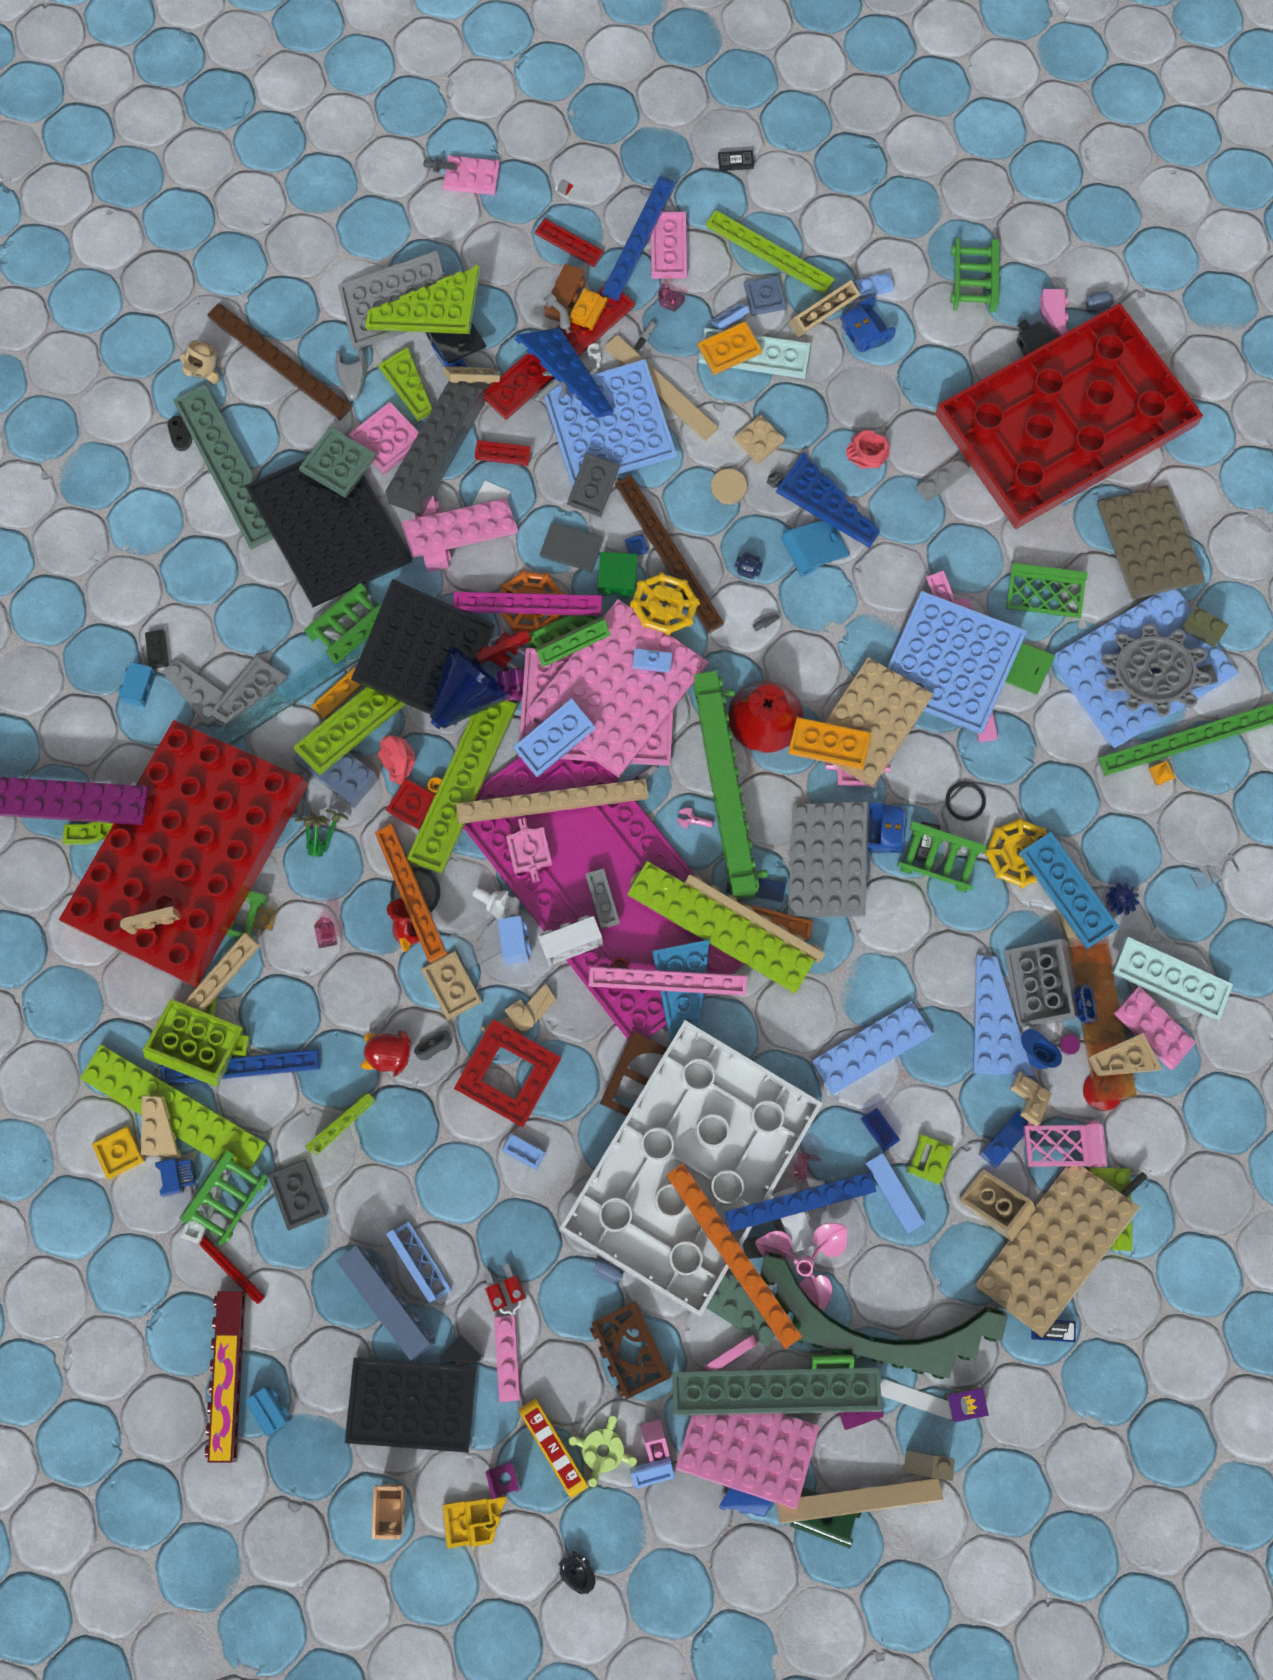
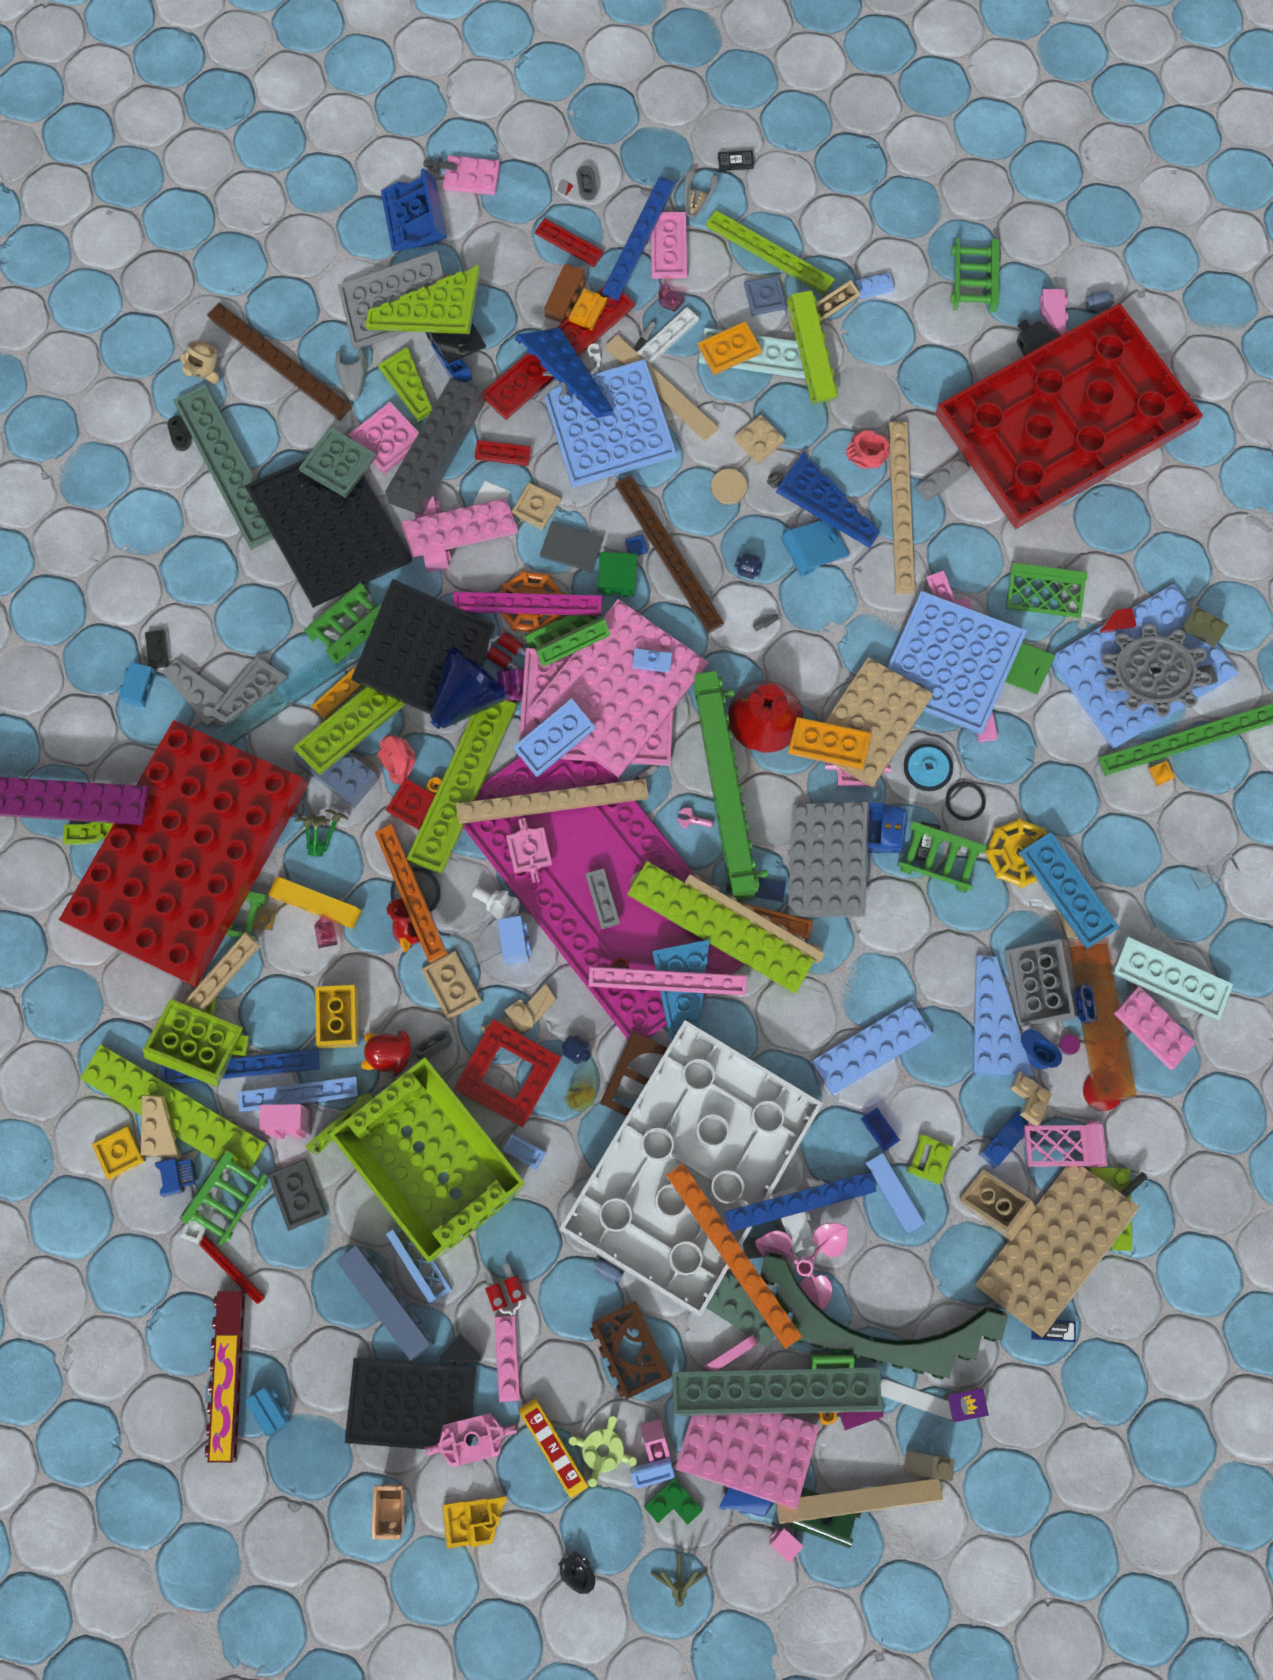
(149, 919): tan plate -> none
(285, 1120): none -> bright pink brick
(299, 1094): none -> light blue plate
(315, 902): none -> yellow beam
(337, 1016): none -> yellow brick
(409, 1180): none -> lime slope
(413, 213): none -> blue piece
(453, 1440): none -> bright pink plate
(471, 374): tan plate -> none
(496, 1487): magenta piece -> none
(503, 646): red plate -> none
(536, 506): none -> tan tile
(564, 318): light grey piece -> none
(570, 940): white brick -> none
(577, 1049): none -> dark blue head
(580, 1097): none -> clear yellow head
(587, 184): none -> dark grey plate
(593, 484): dark grey tile -> none
(668, 335): none -> white tile
(671, 596): yellow plate -> none
(673, 1497): none -> green plate
(679, 1588): none -> olive plant
(695, 199): none -> light grey animal
(733, 314): light blue plate -> none
(785, 1543): none -> bright pink brick
(800, 1169): clear pink plate -> none
(812, 347): none -> lime brick
(827, 1420): none -> light orange plate
(865, 326): blue piece -> none
(901, 508): none -> tan plate
(931, 779): none -> medium azure wheel
(1119, 620): none -> red slope
(1126, 1057): tan wing -> none
(1128, 905): clear blue gear -> none
(1150, 542): dark tan plate -> none

